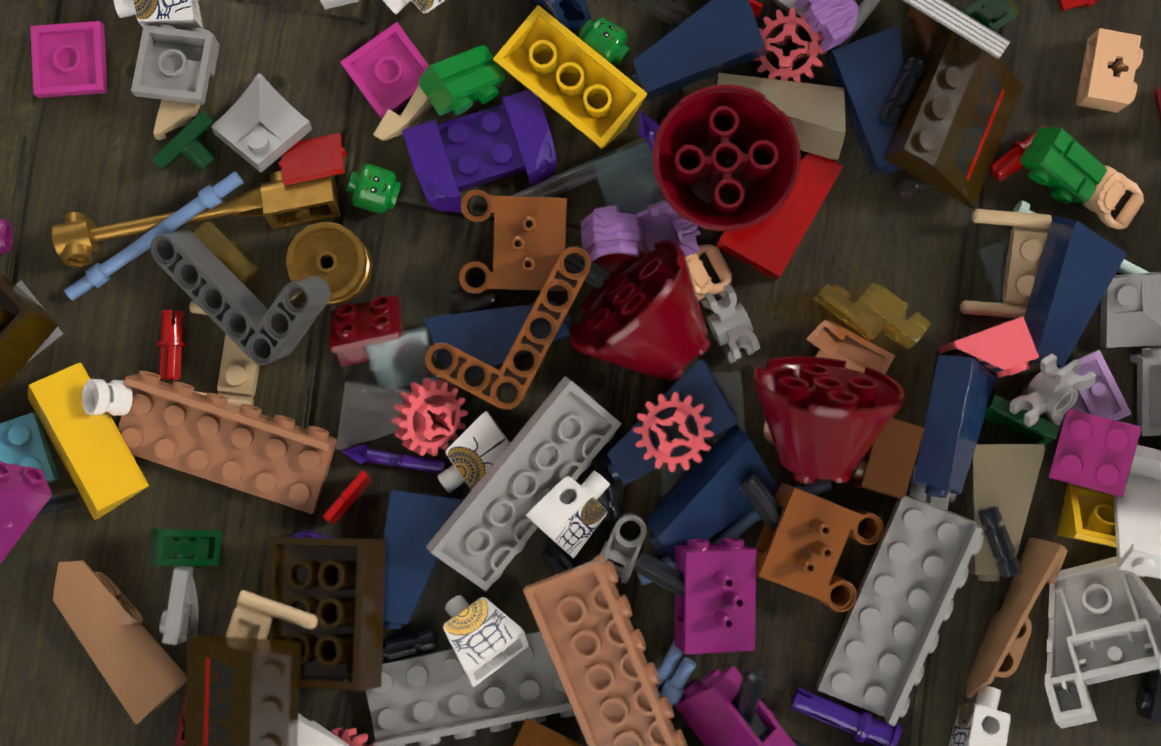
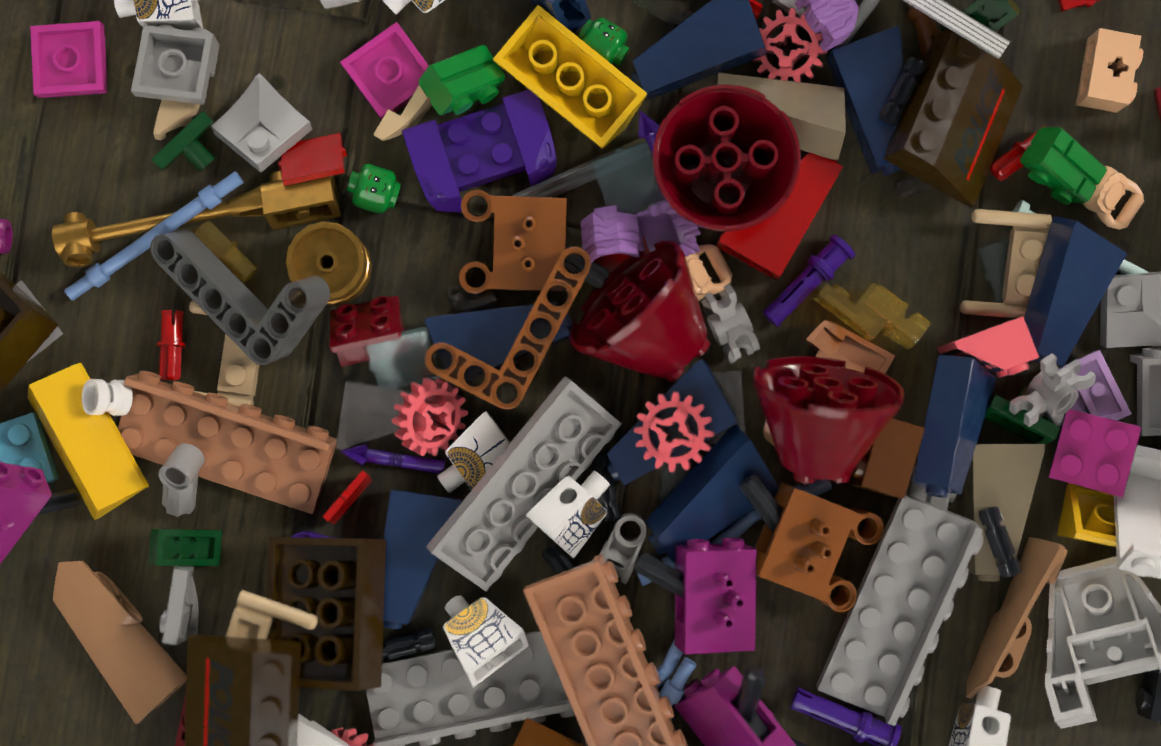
(181, 479): none -> light grey piece
(819, 269): none -> dark purple pin

